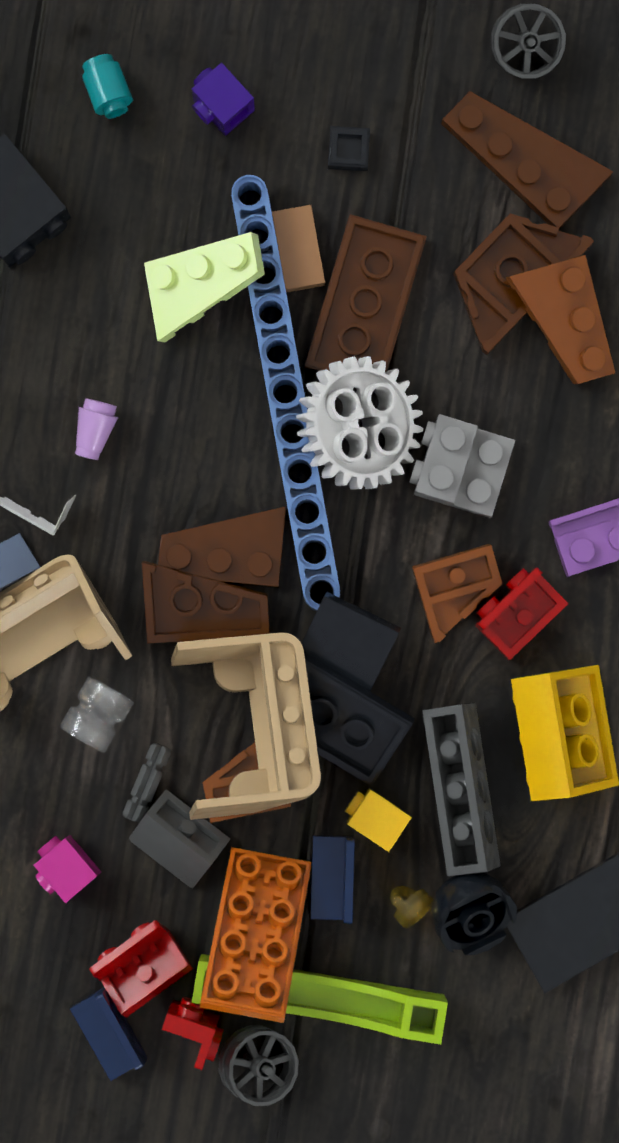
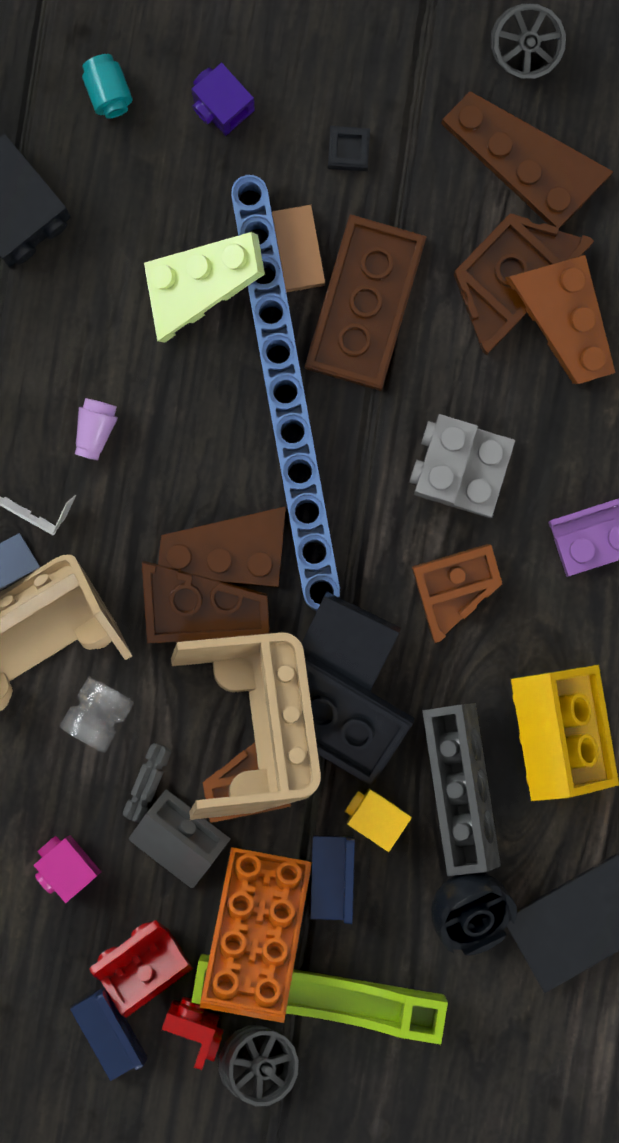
(328, 428): white gear -> none
(413, 908): clear yellow tile -> none
(520, 613): red bracket -> none

